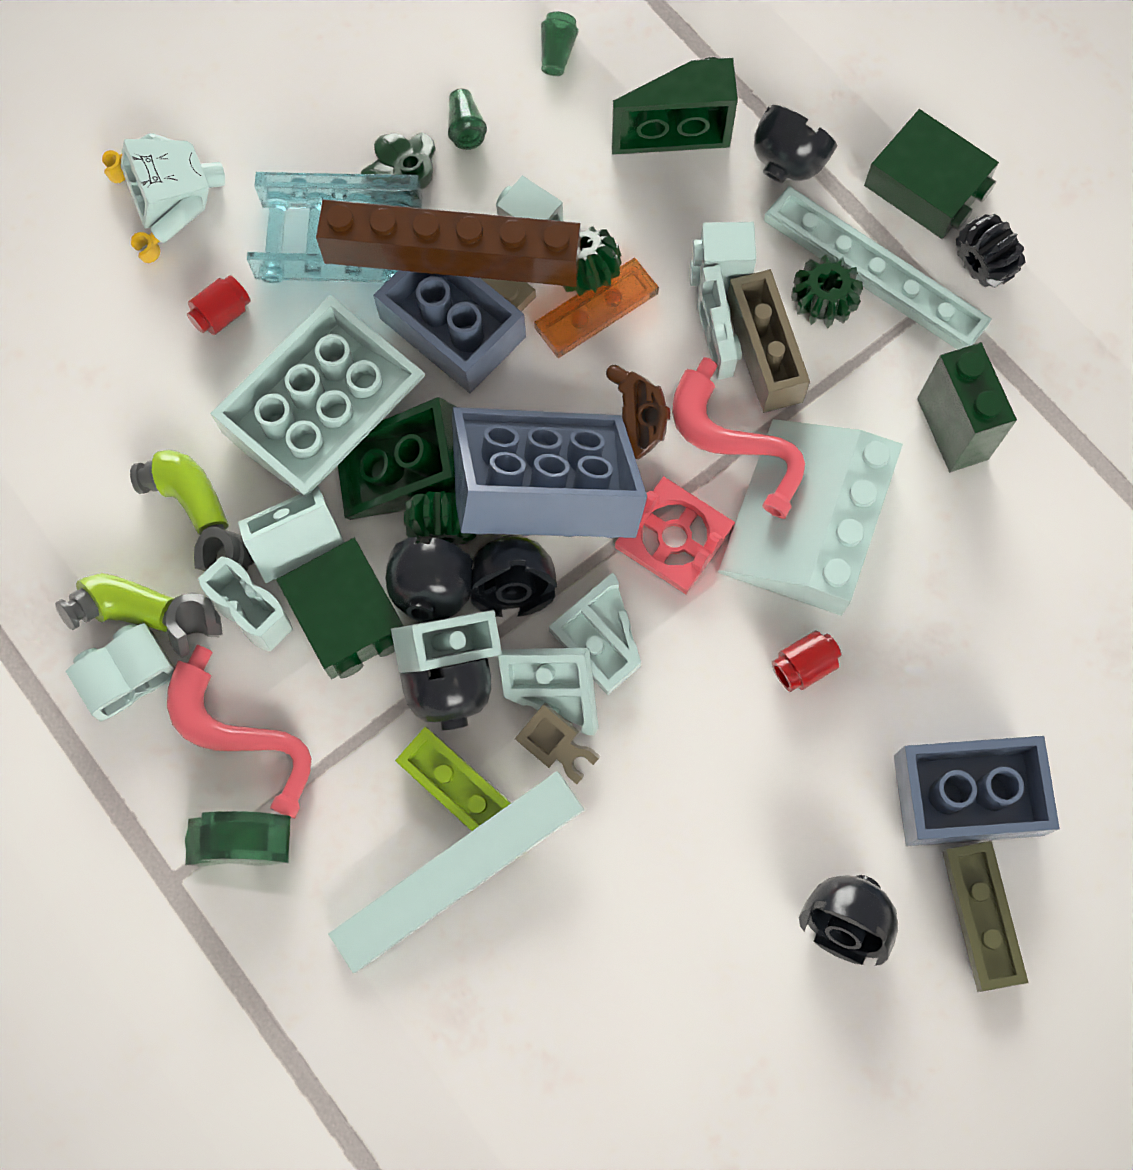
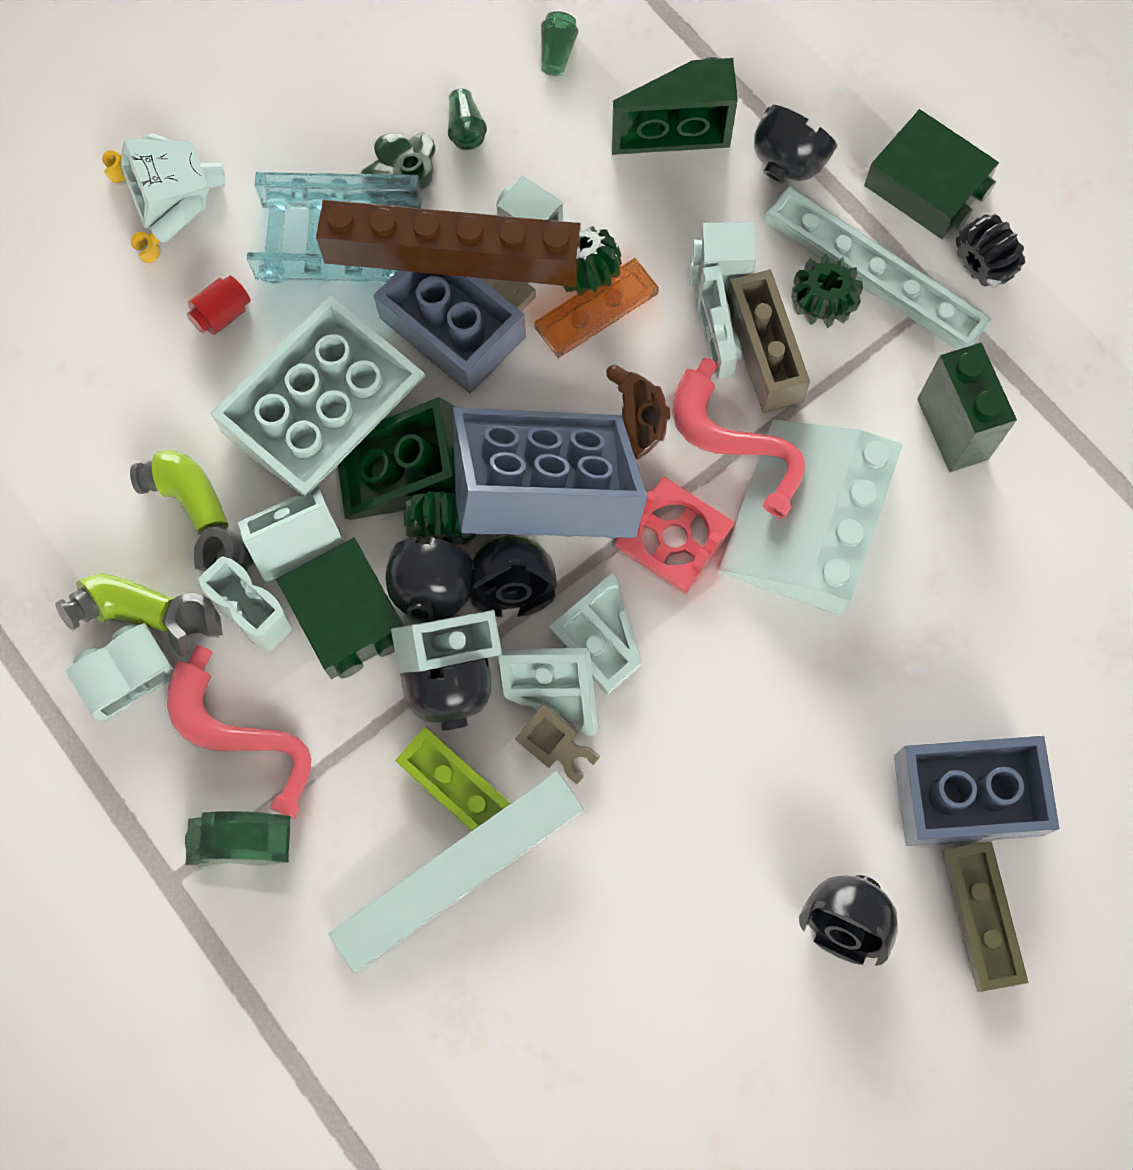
(807, 661): red brick -> none

